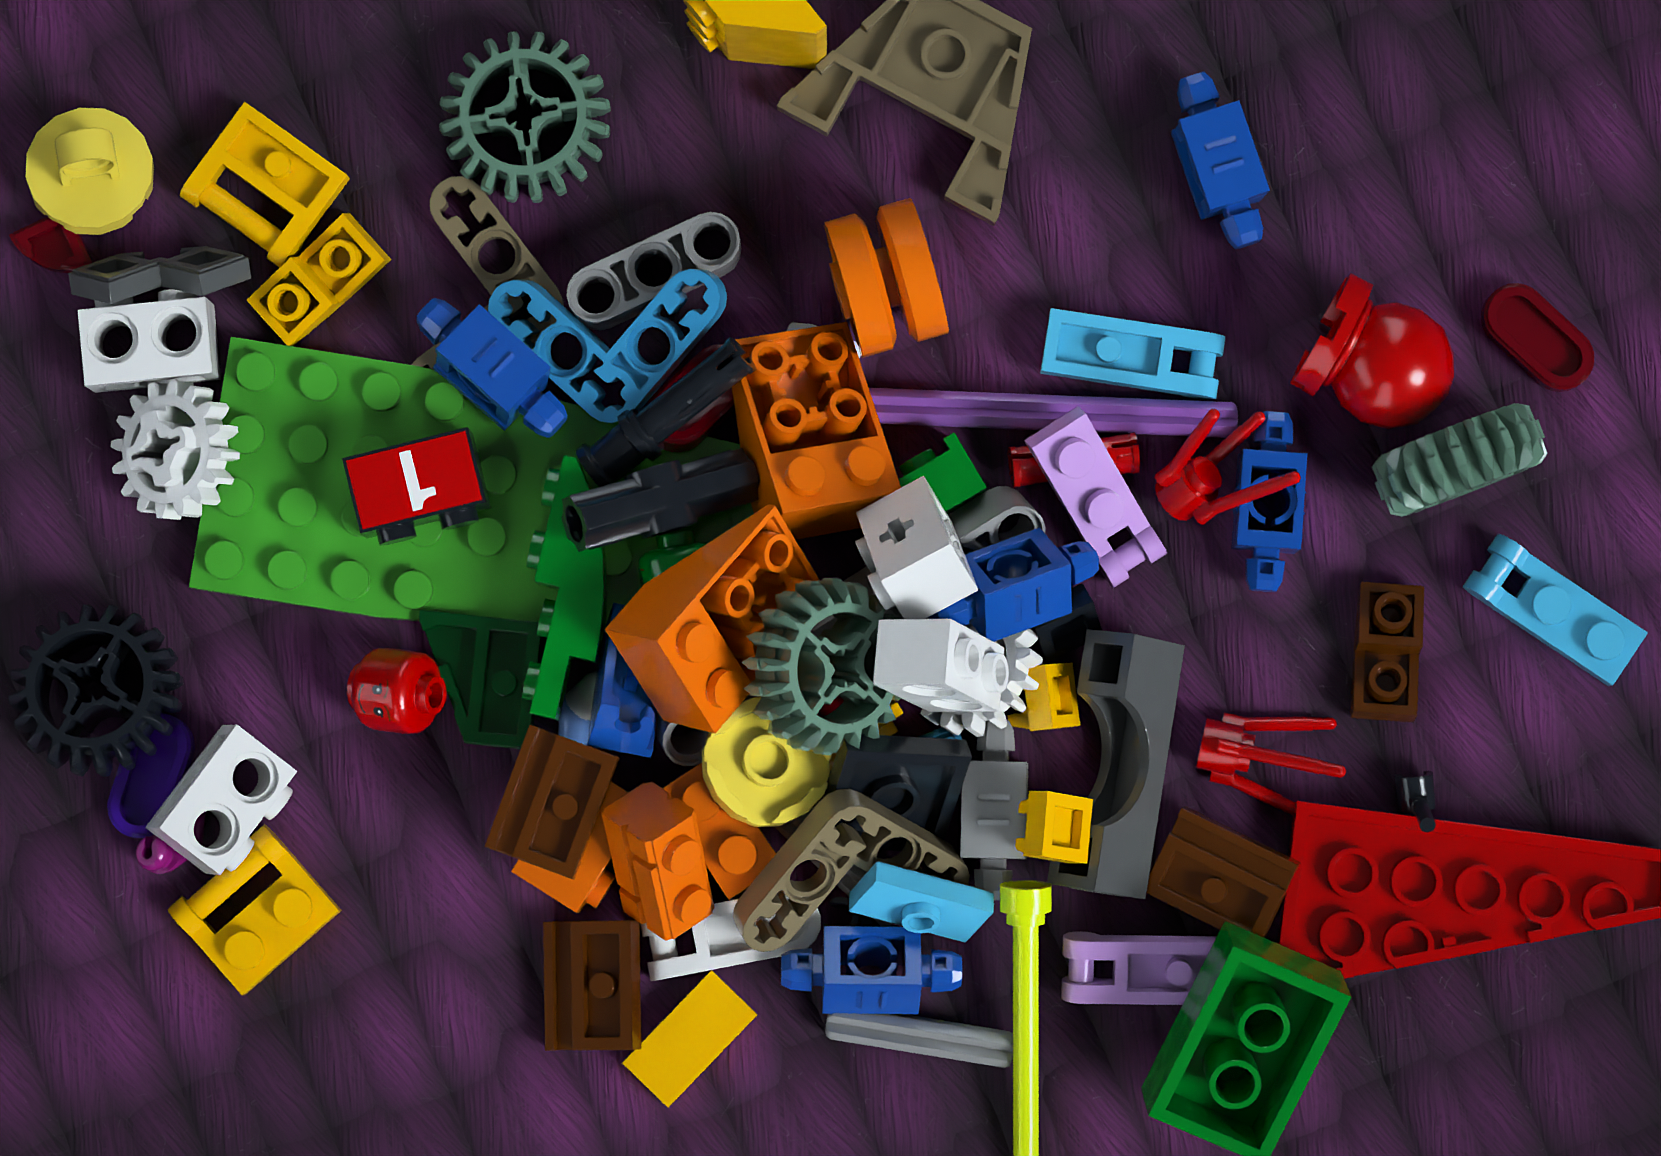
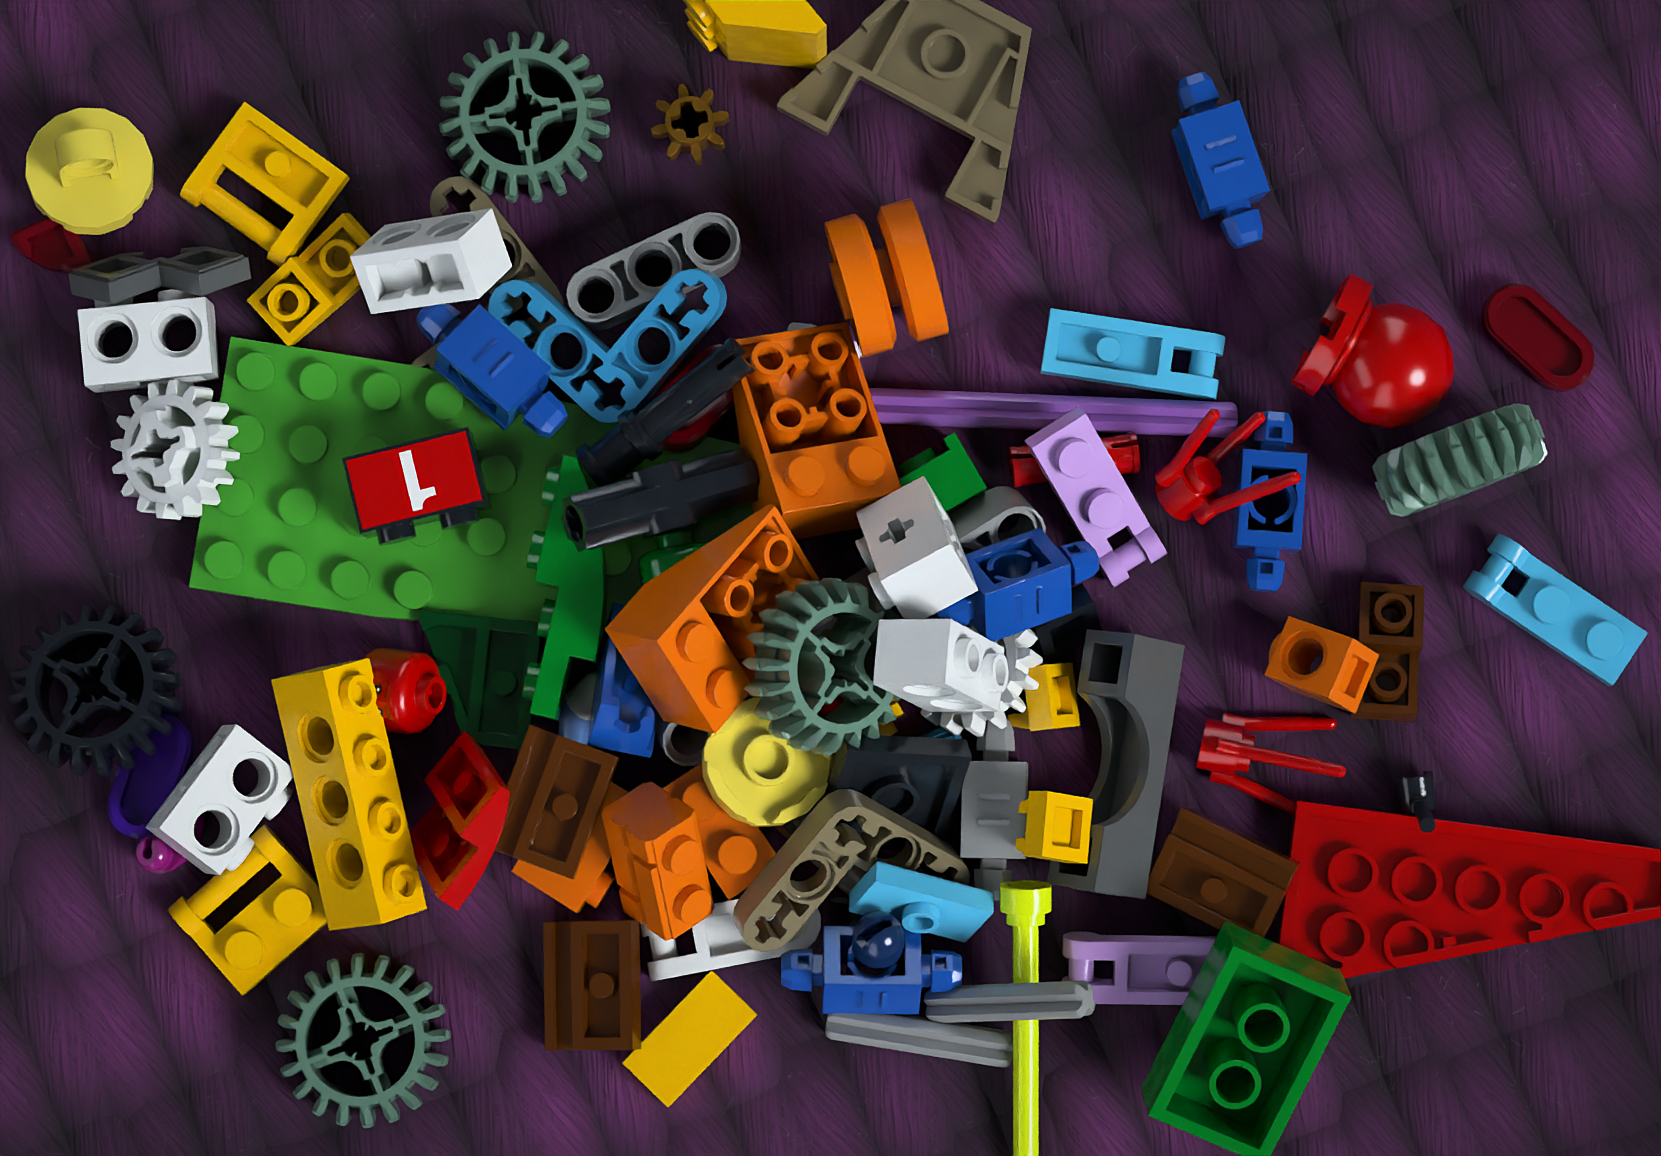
(349, 795): none -> yellow brick
(373, 1068): none -> sand green gear
(431, 261): none -> white brick
(463, 824): none -> red slope
(702, 113): none -> pearl gold gear
(882, 948): none -> dark blue hinge
(1011, 1002): none -> light grey axle
(1340, 676): none -> orange brick

